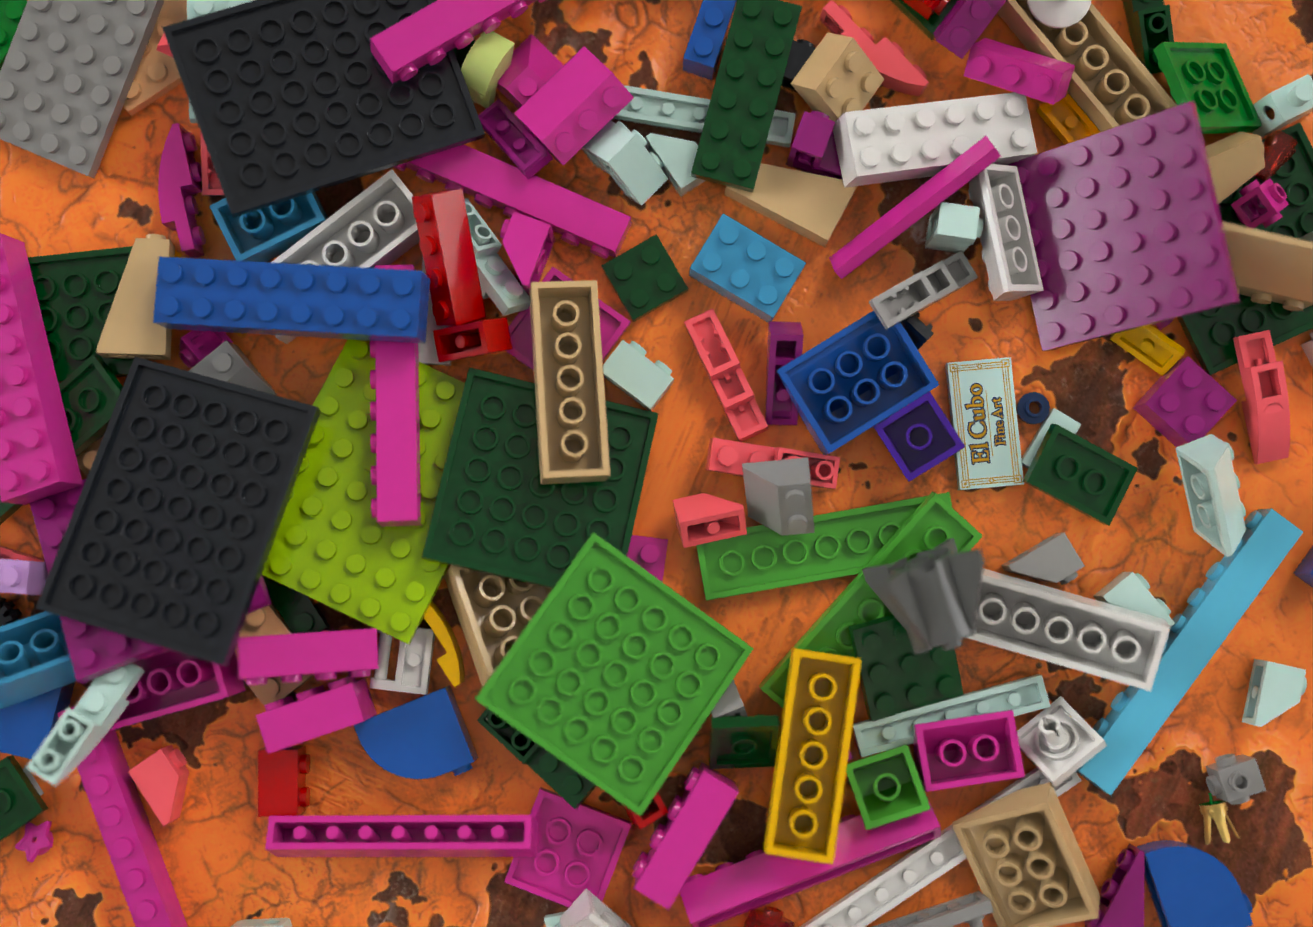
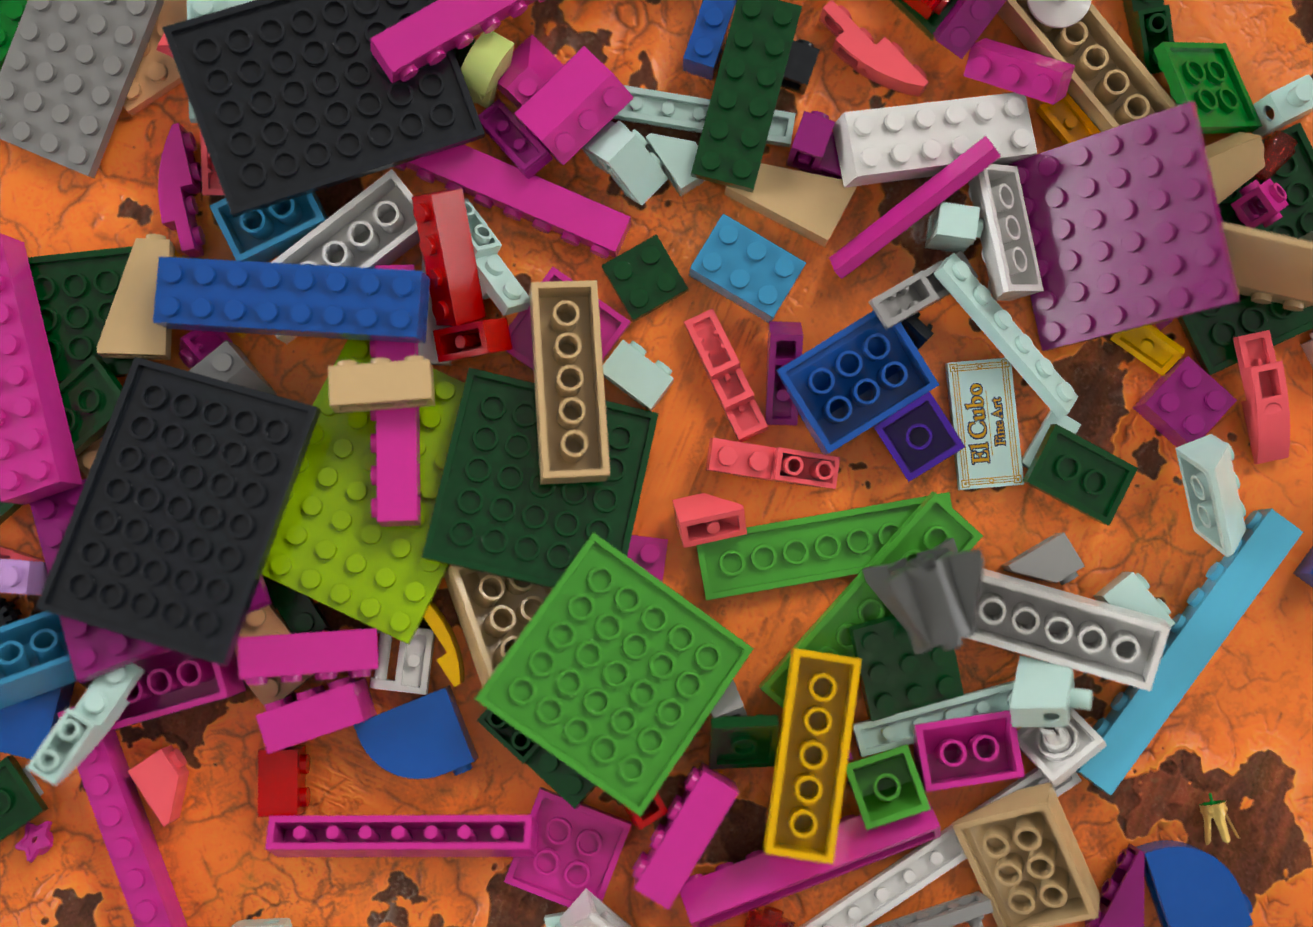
(381, 384): none -> tan brick
(527, 246): dark pink slope -> none
(780, 495): light grey slope -> none
(837, 77): tan brick -> none
(1006, 335): none -> light aqua plate
(1024, 412): dark blue plate -> none
(1045, 694): none -> light aqua torso
(1234, 778): light grey brick -> none
(1272, 691): light aqua slope -> none

